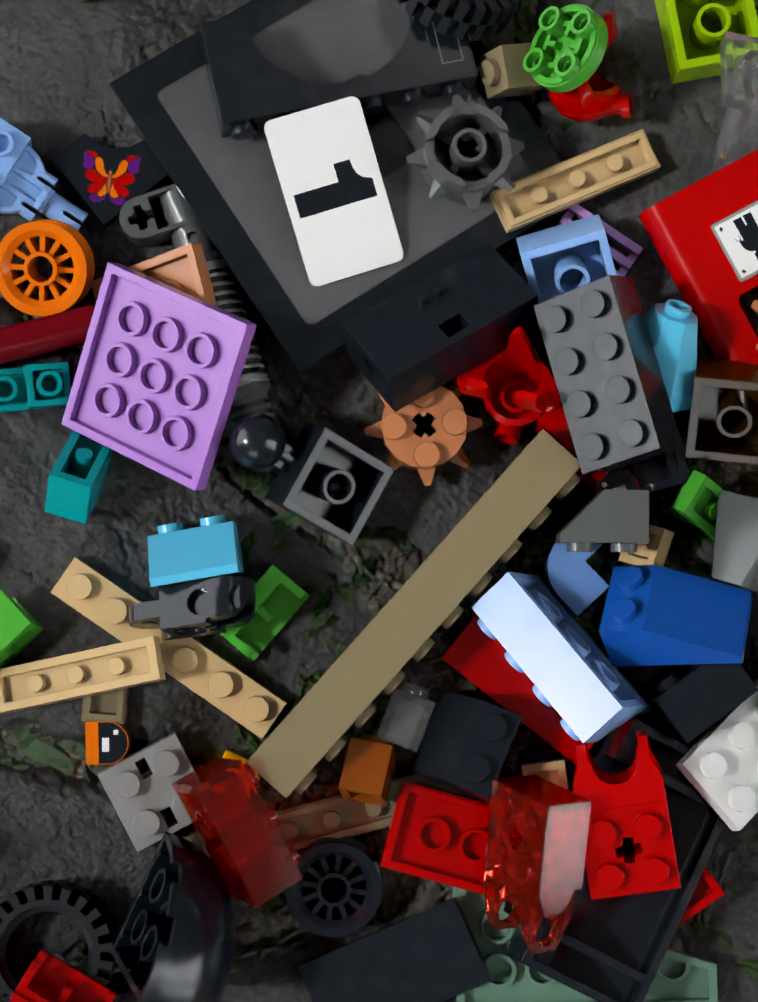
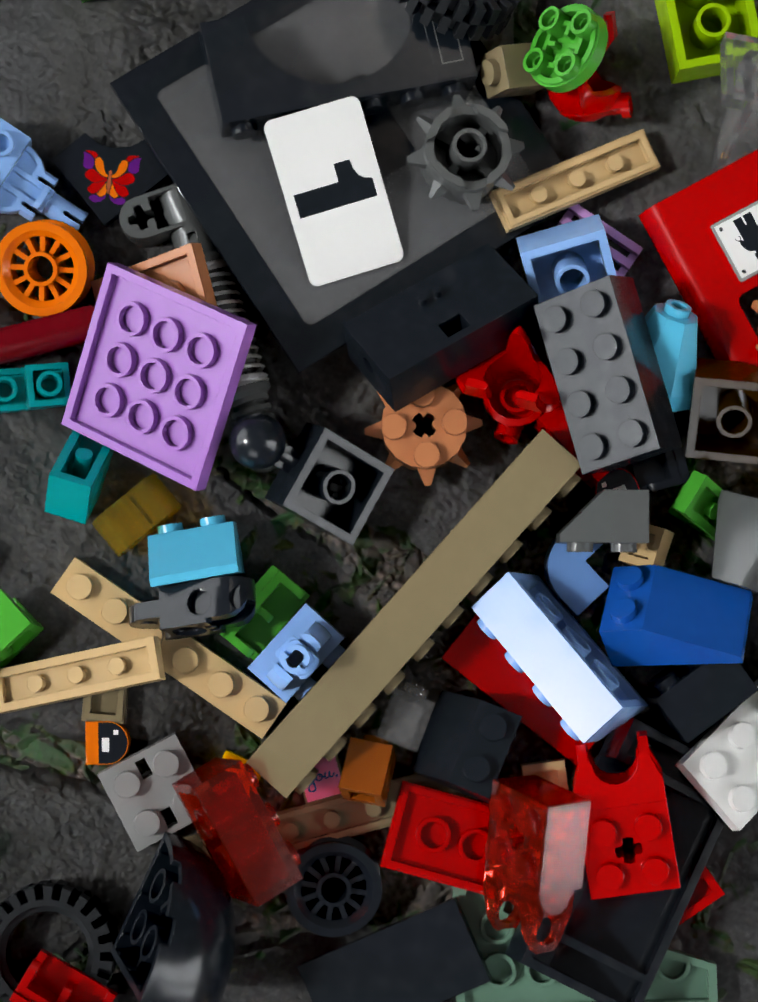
(136, 515): none -> clear yellow beam
(297, 653): none -> light blue brick
(326, 782): none -> bright pink tile

